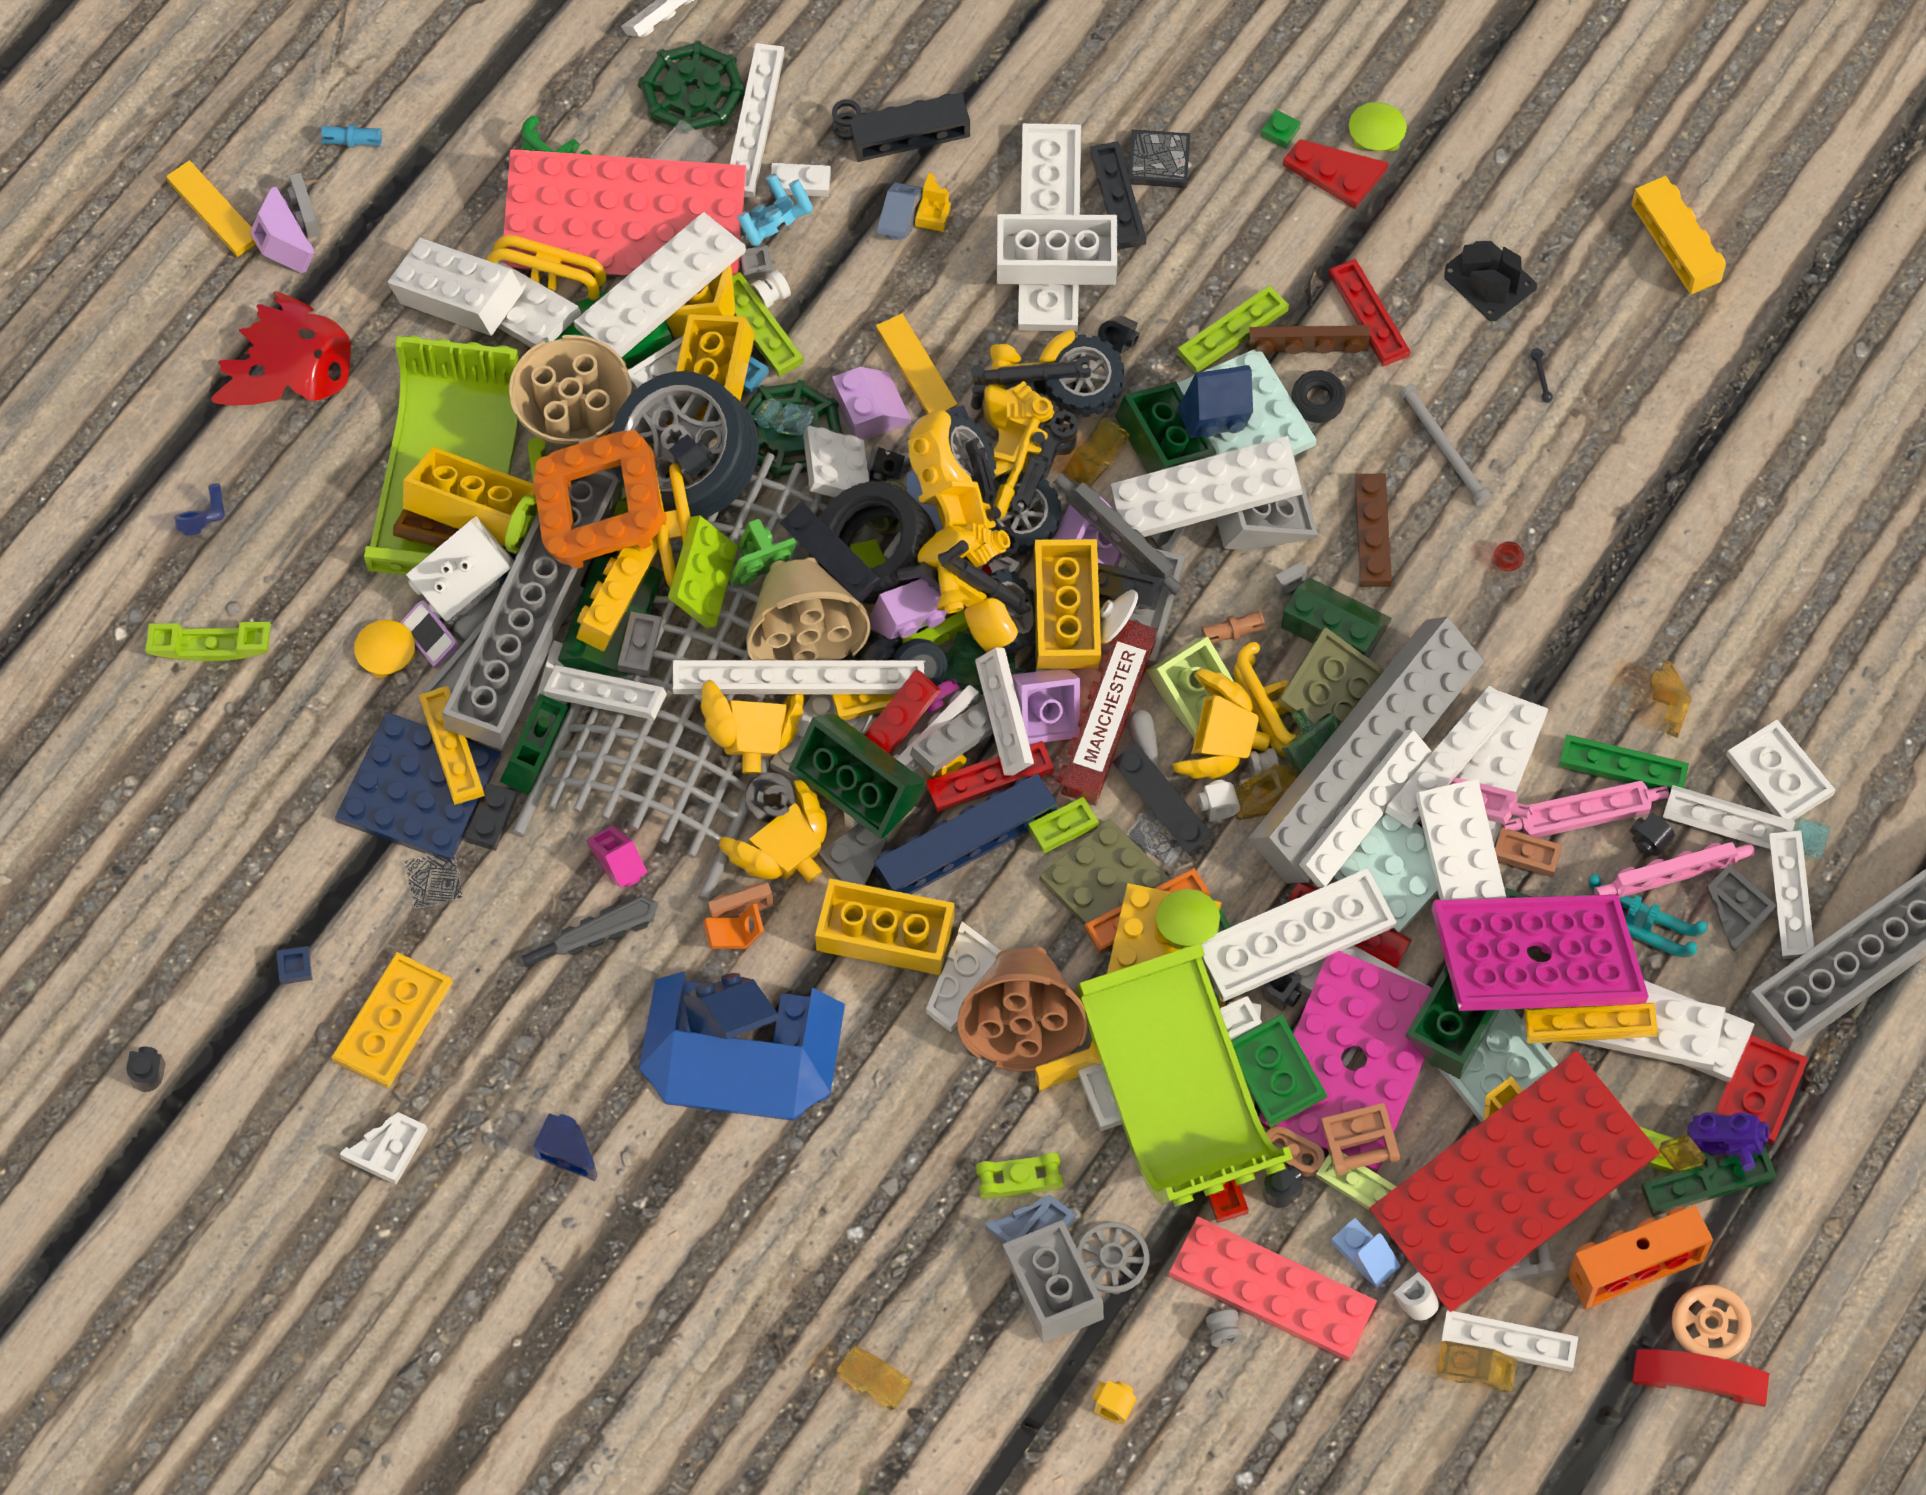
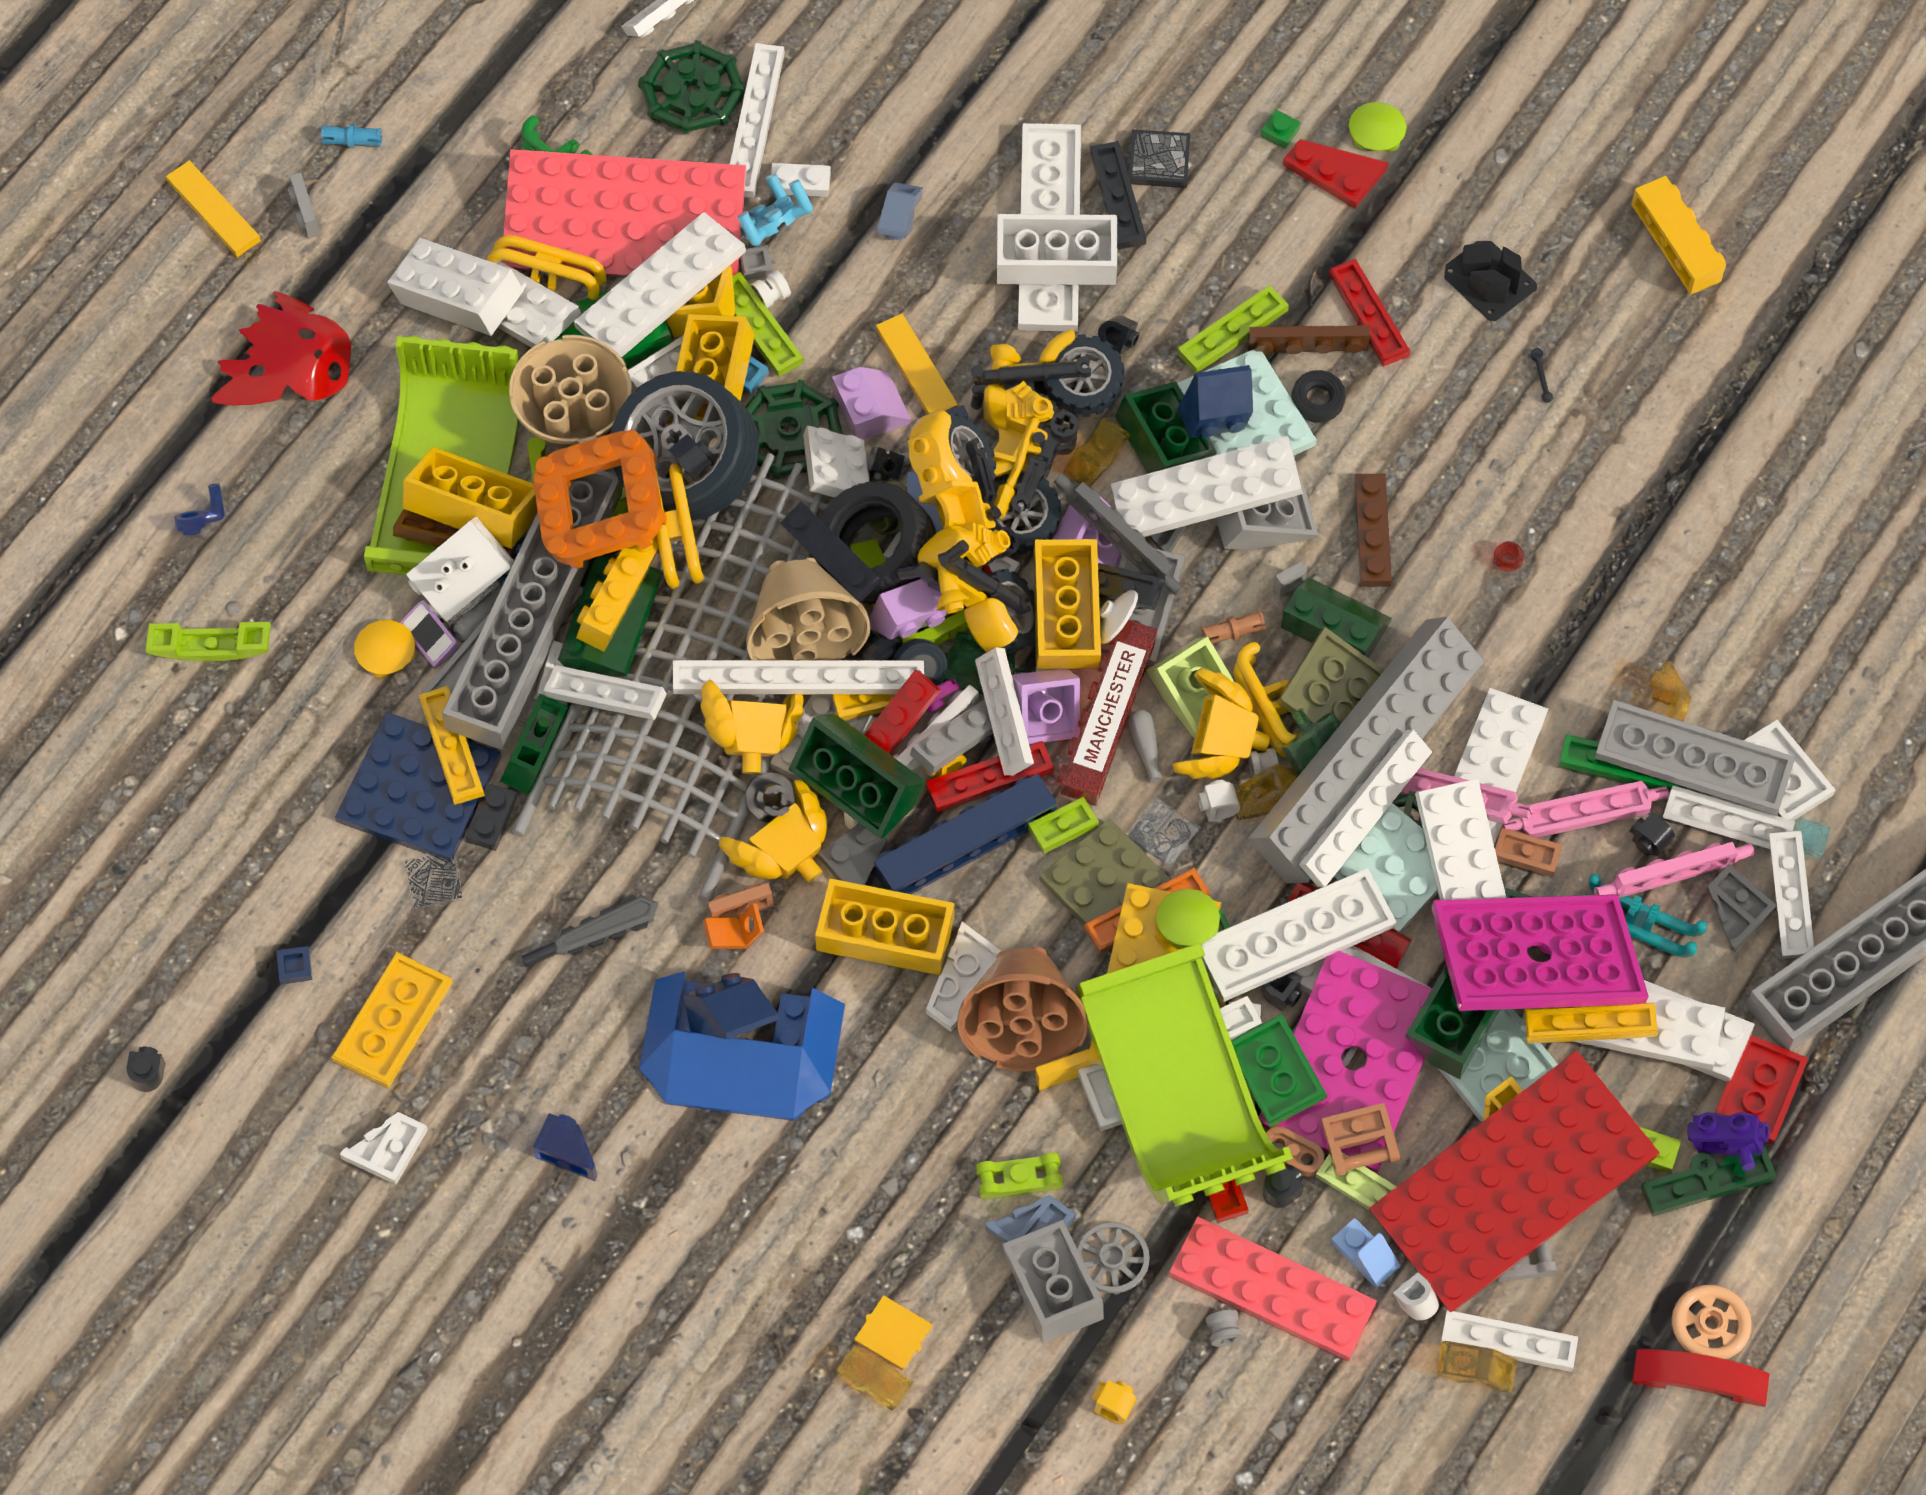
(280, 234): lavender slope -> none
(520, 523): lime tile -> none
(617, 856): dark pink slope -> none
(639, 643): flat silver plate -> none
(685, 145): clear piece -> none
(703, 571): lime plate -> none
(759, 553): bright green bracket -> none
(790, 420): clear light blue plate -> none
(893, 1332): none -> yellow piece
(903, 126): black hinge -> none
(934, 206): yellow slope -> none
(1163, 799): black plate -> none
(1452, 753): white plate -> none
(1480, 495): light grey bar -> none
(1639, 1256): orange brick -> none
(1682, 1153): clear yellow tile -> none
(1695, 757): none -> light grey plate

